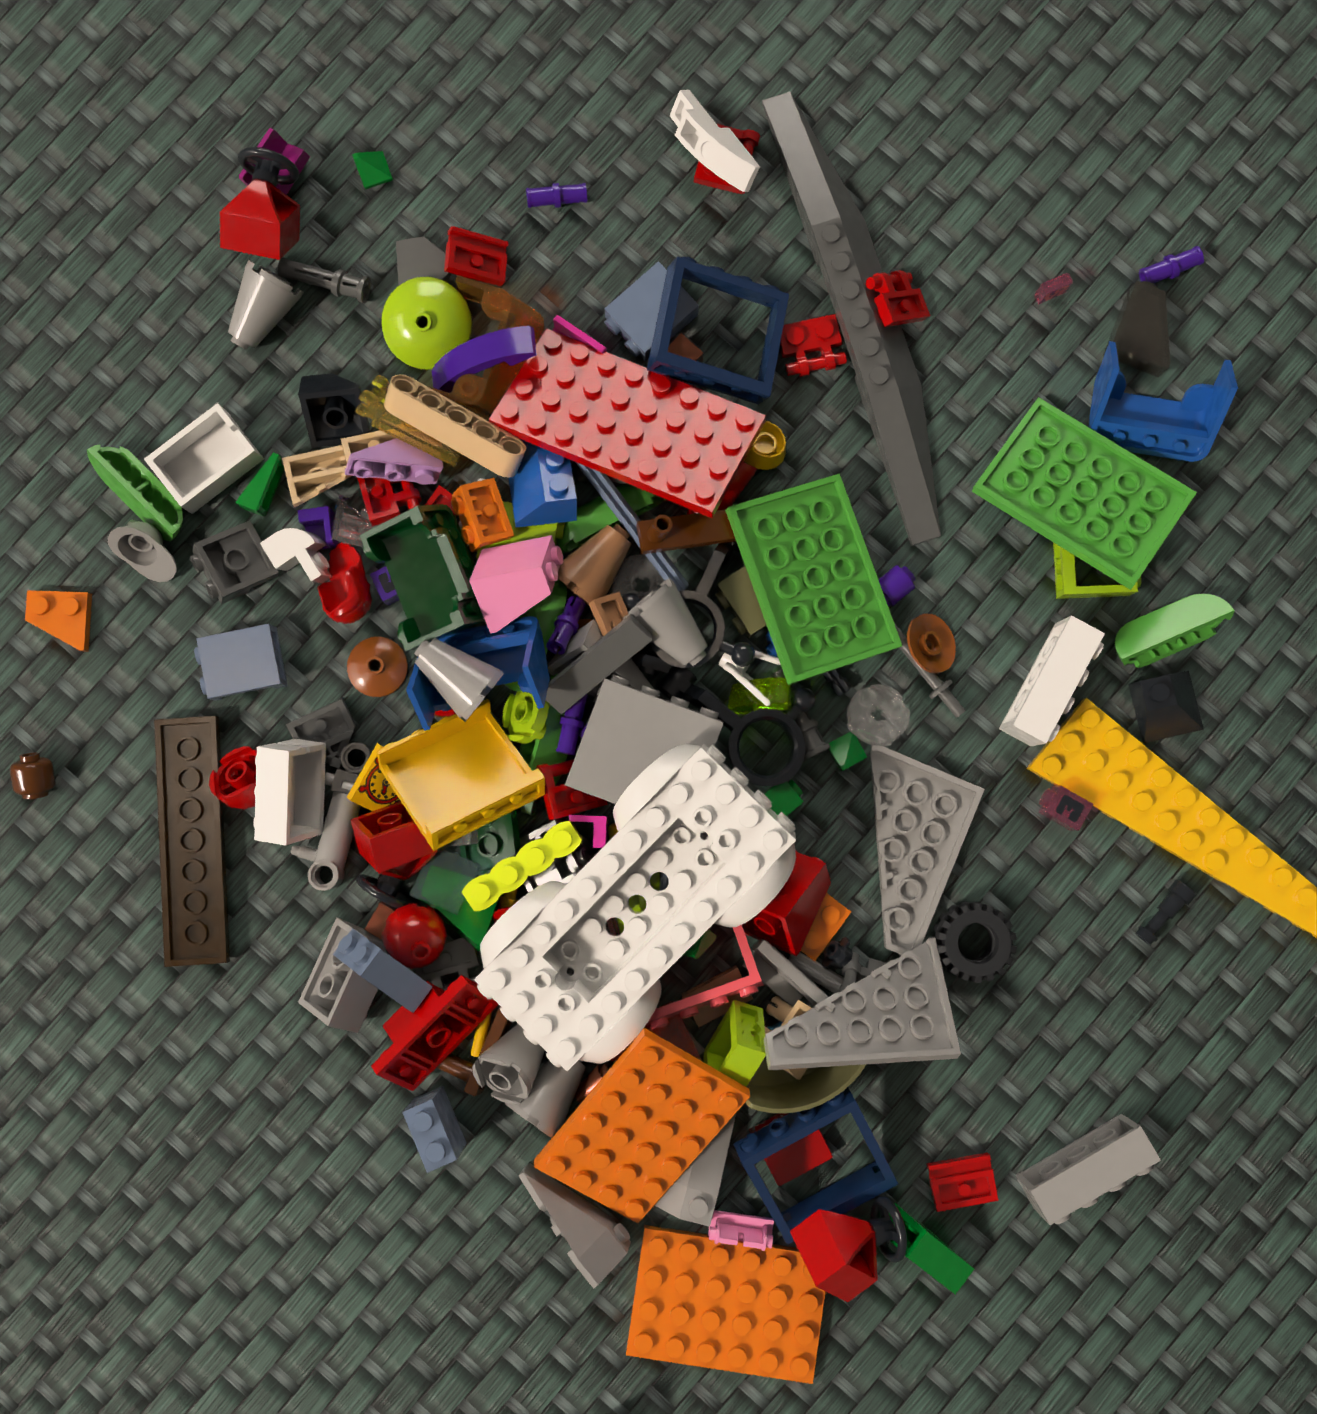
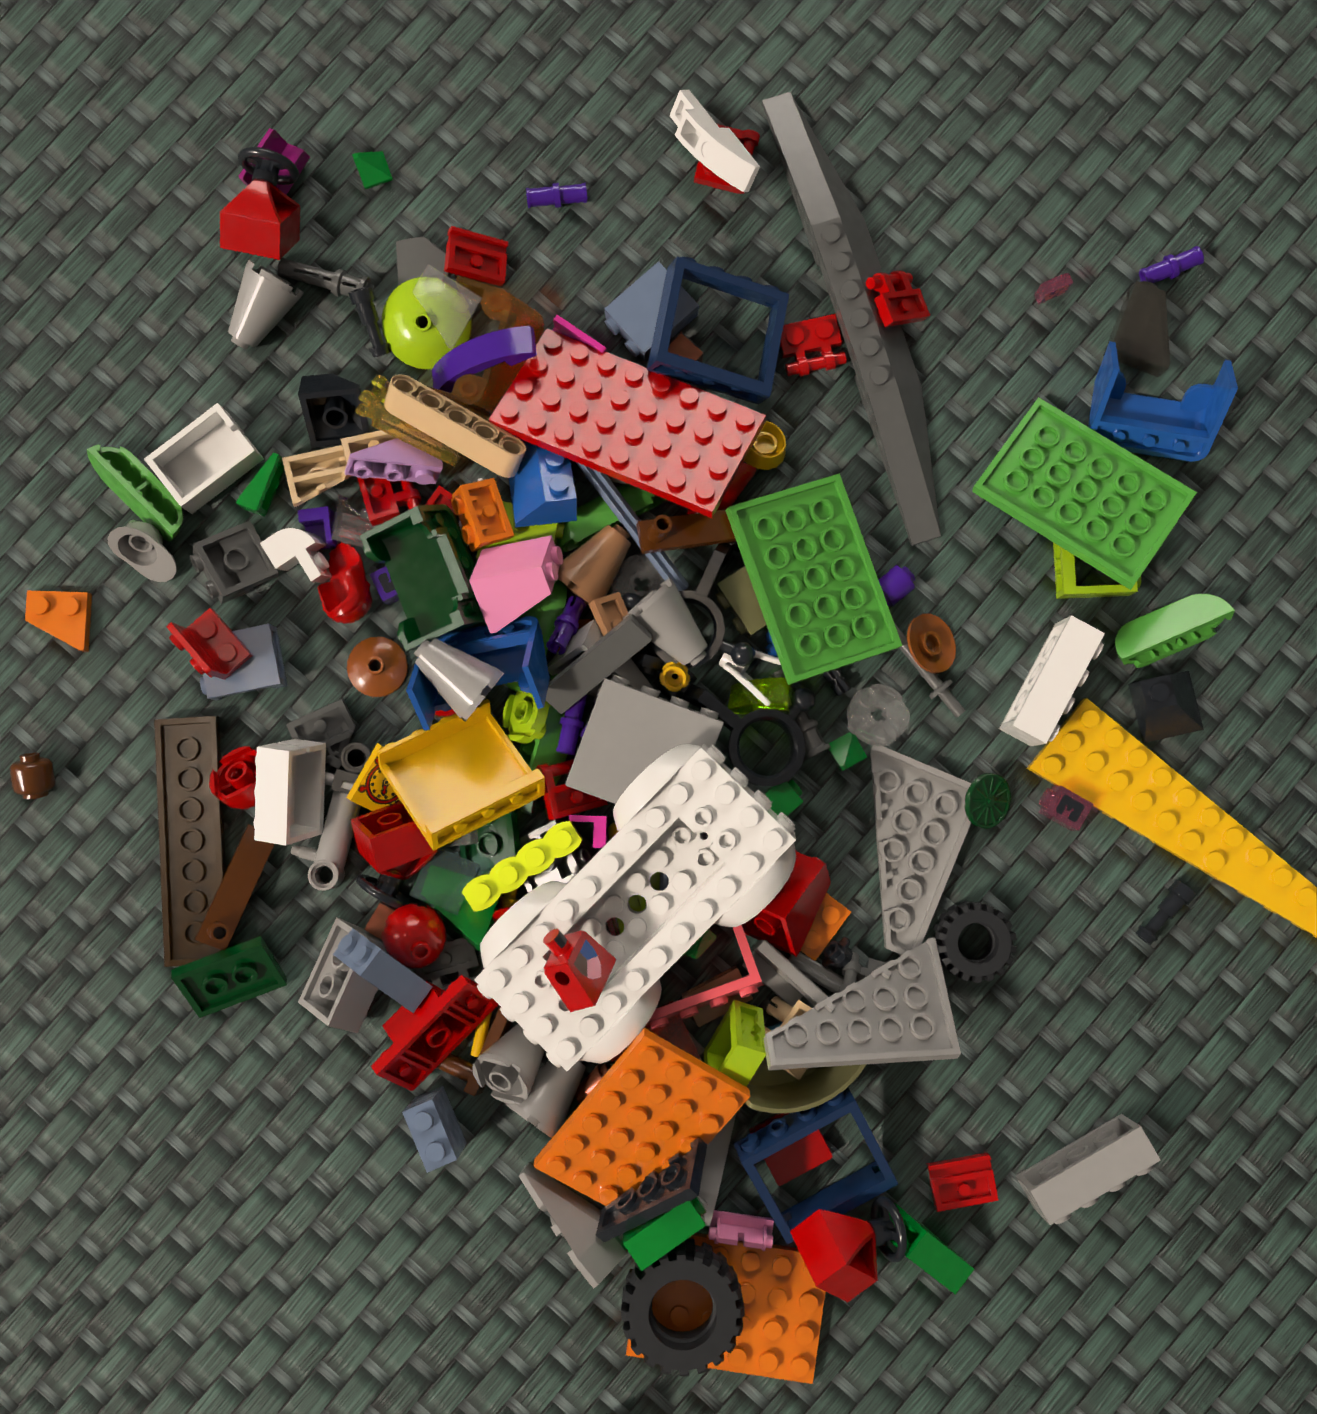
(211, 645): none -> red bracket
(229, 977): none -> dark green plate
(234, 891): none -> reddish brown piece
(368, 315): none -> black piece
(446, 303): none -> clear wing
(577, 968): none -> red torso
(656, 1194): none -> black wing
(665, 1232): none -> green slope
(674, 684): none -> yellow plate
(683, 1348): none -> black tyre
(987, 800): none -> dark green wheel

